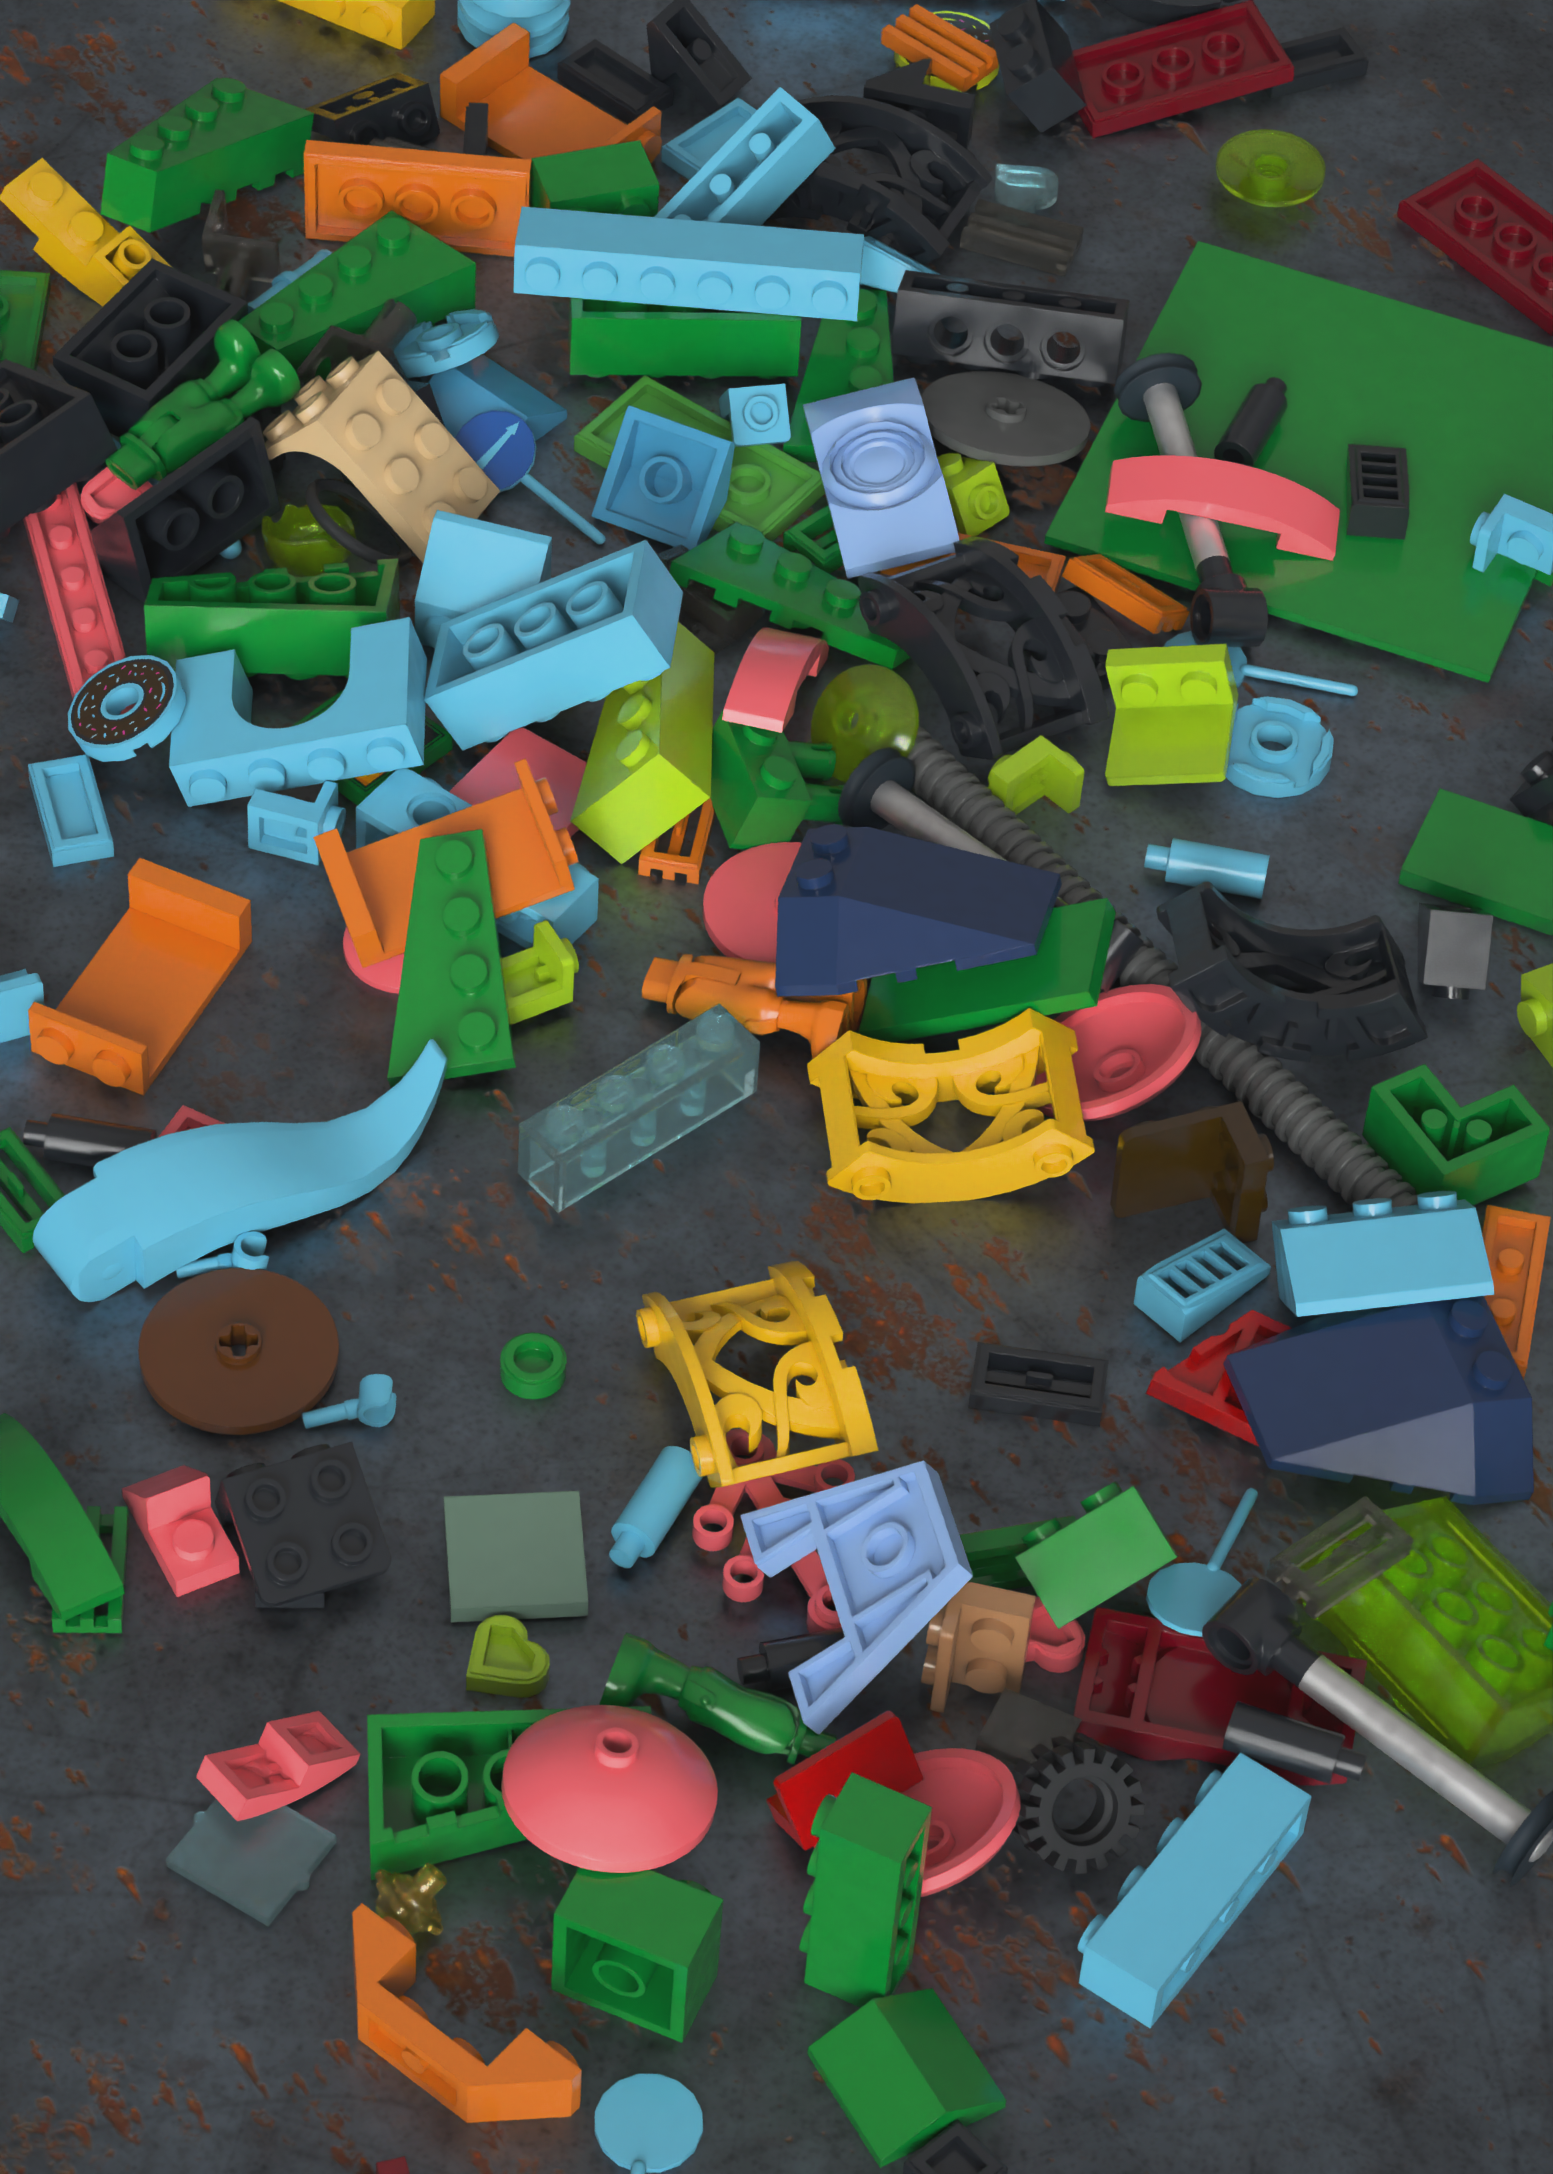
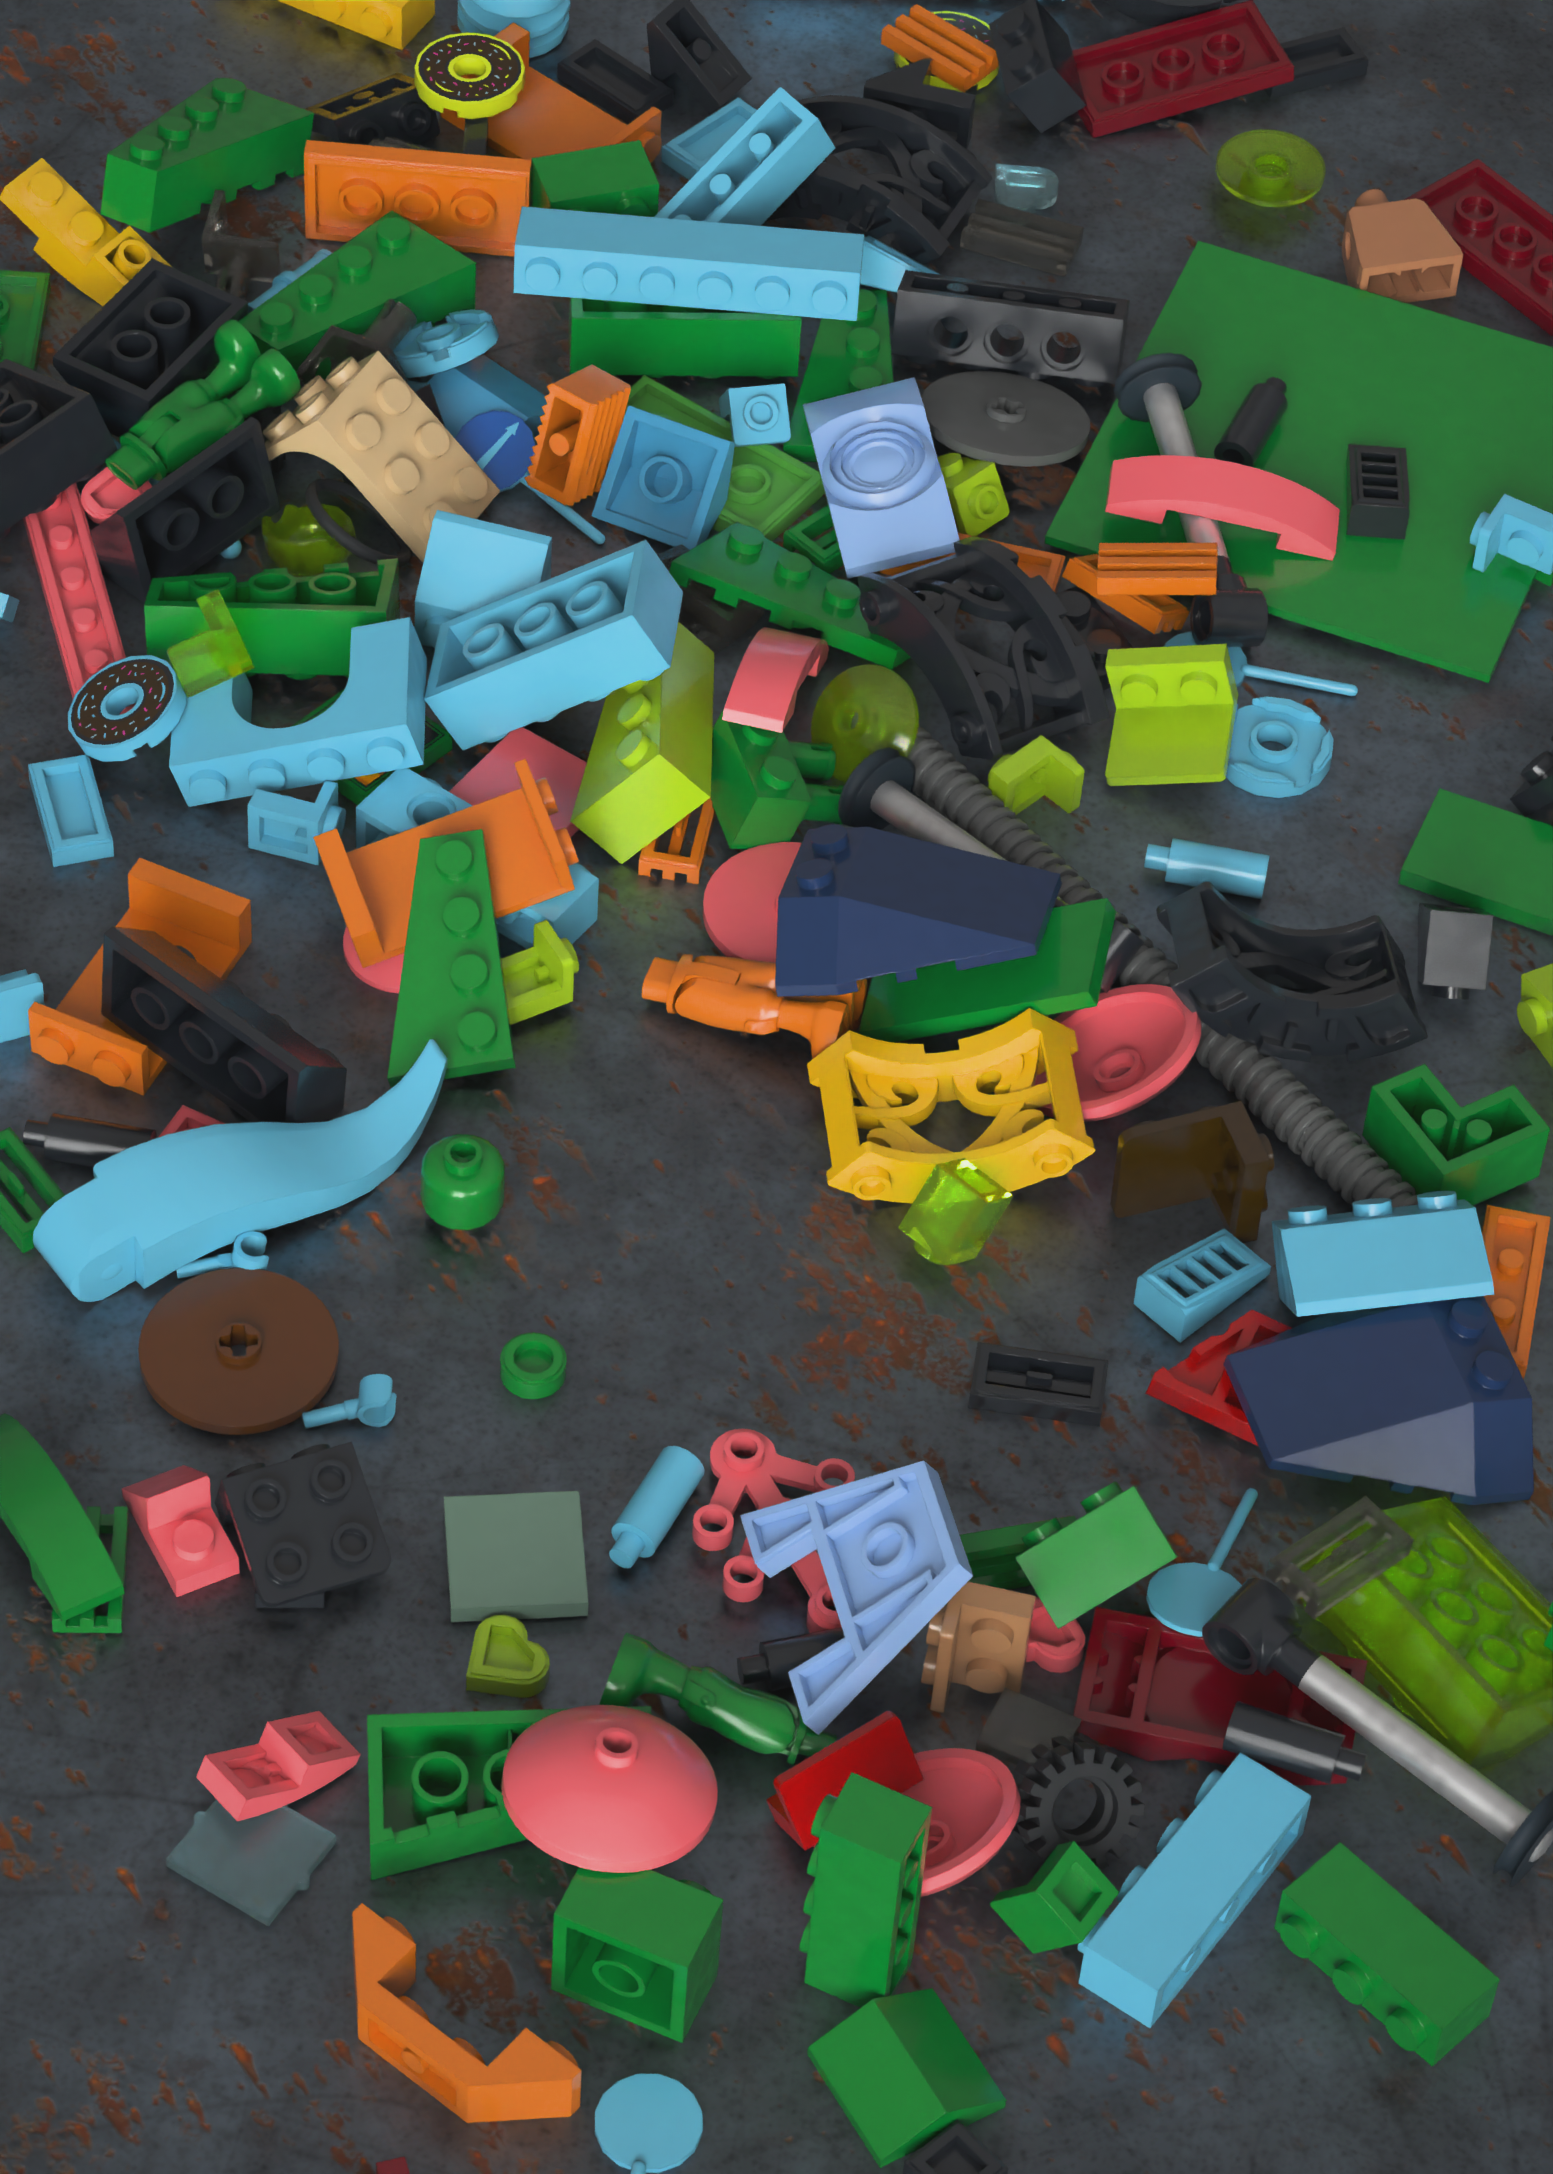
(213, 654): none -> clear neon green panel
(216, 1032): none -> black slope
(411, 1898): clear yellow plant -> none
(454, 55): none -> tile
(462, 1182): none -> green head
(577, 434): none -> orange brick
(638, 1107): clear light blue brick -> none
(826, 1409): yellow fence -> none
(954, 1213): none -> clear neon green brick
(1058, 1902): none -> green panel
(1157, 569): none -> orange tile
(1385, 1954): none -> green brick
(1399, 250): none -> nougat torso

